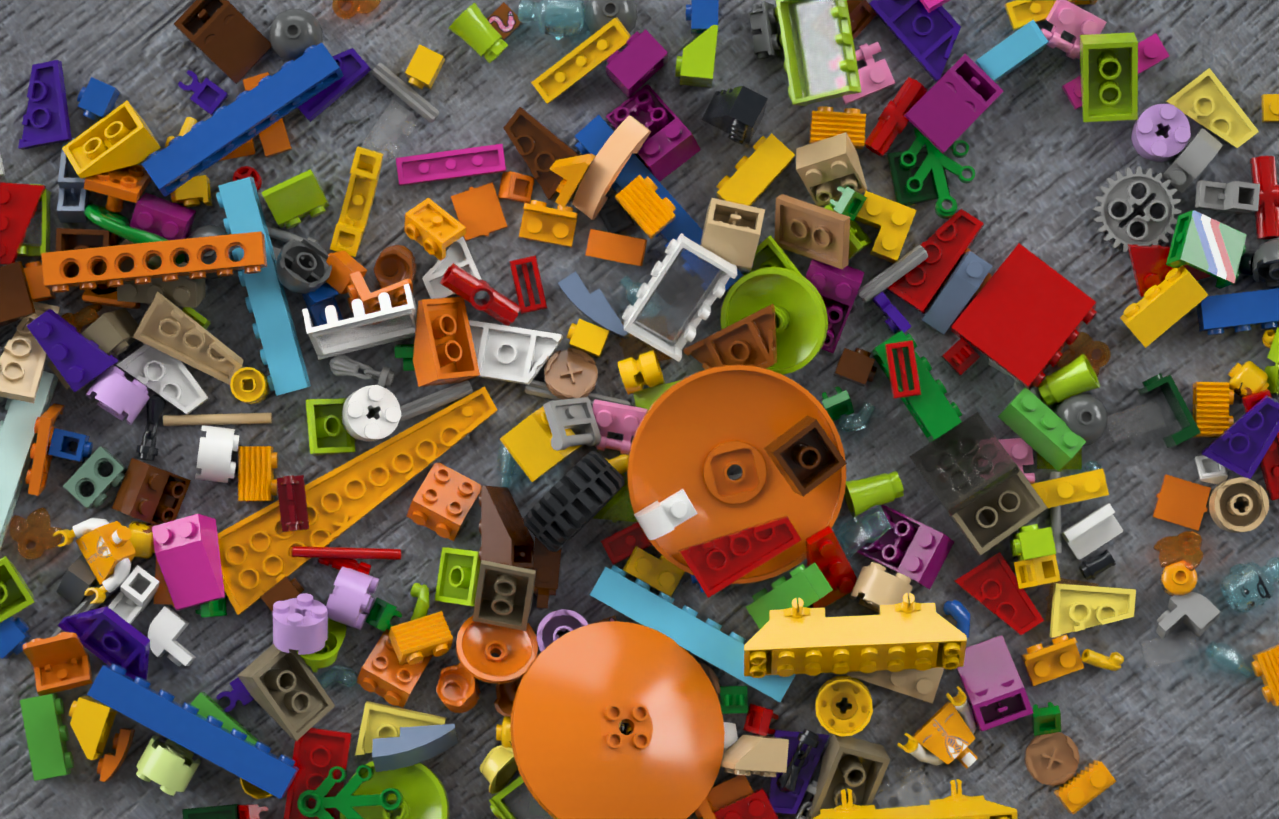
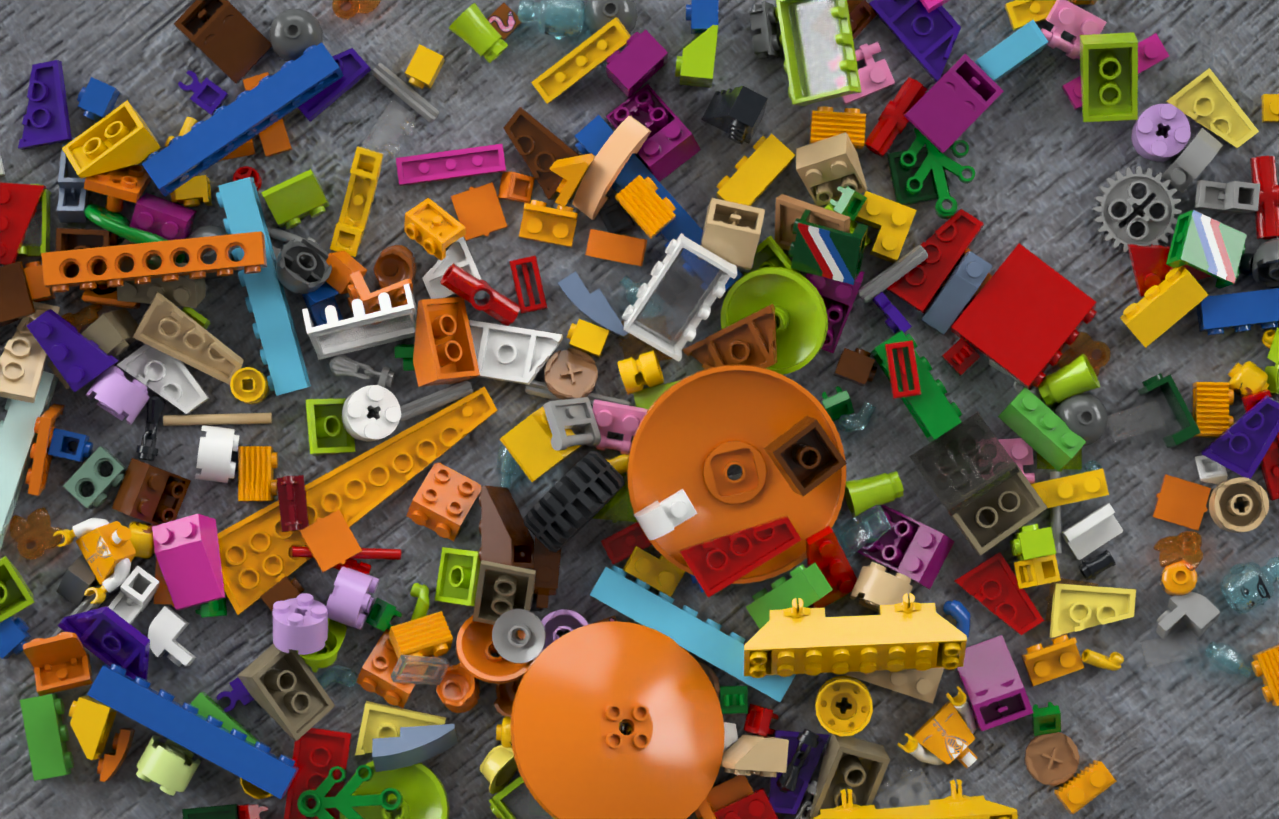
(330, 541): none -> orange piece
(420, 670): none -> clear tile
(507, 640): none -> light grey dish
(827, 250): none -> panel

